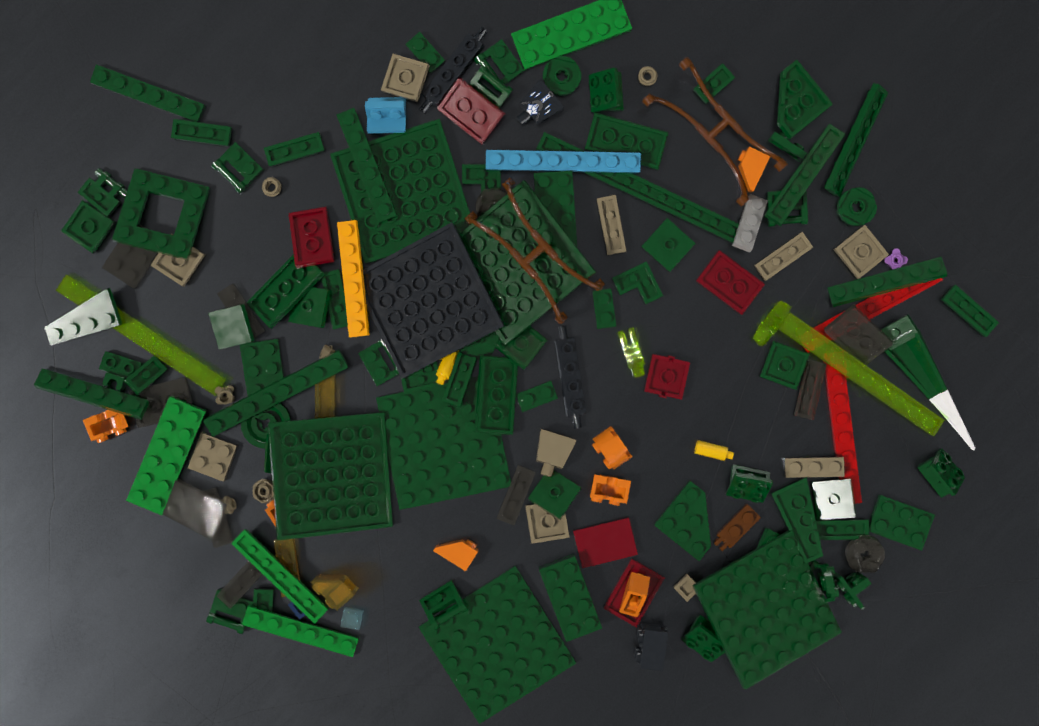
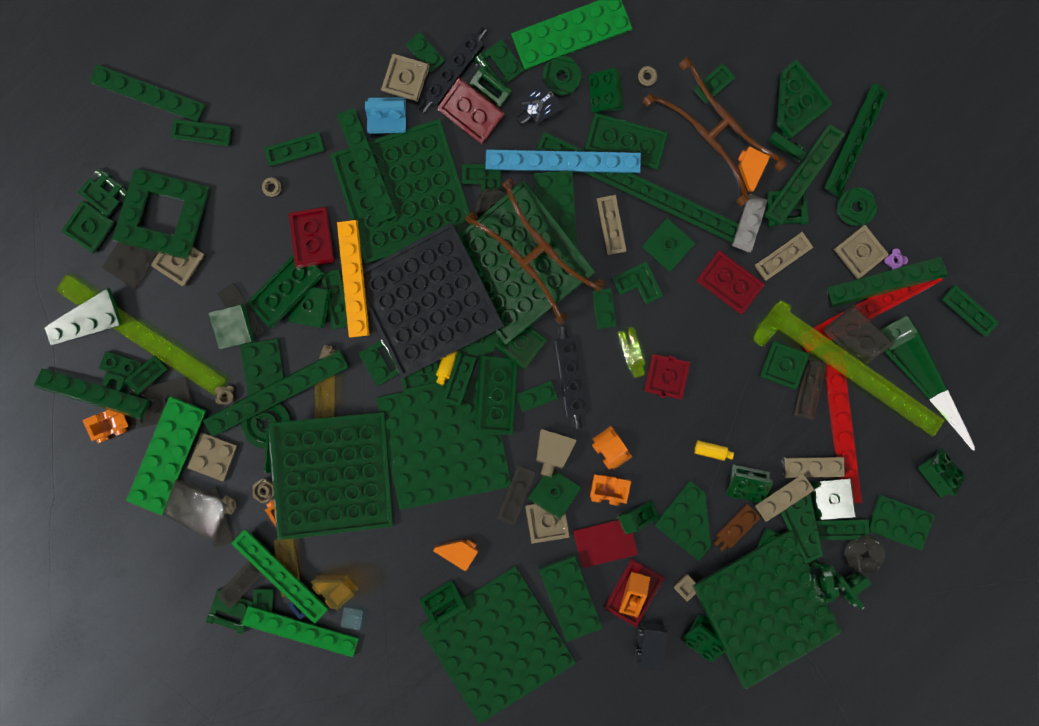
(242, 163): dark green plate -> none
(638, 518): none -> dark green plate
(784, 498): none -> dark tan plate

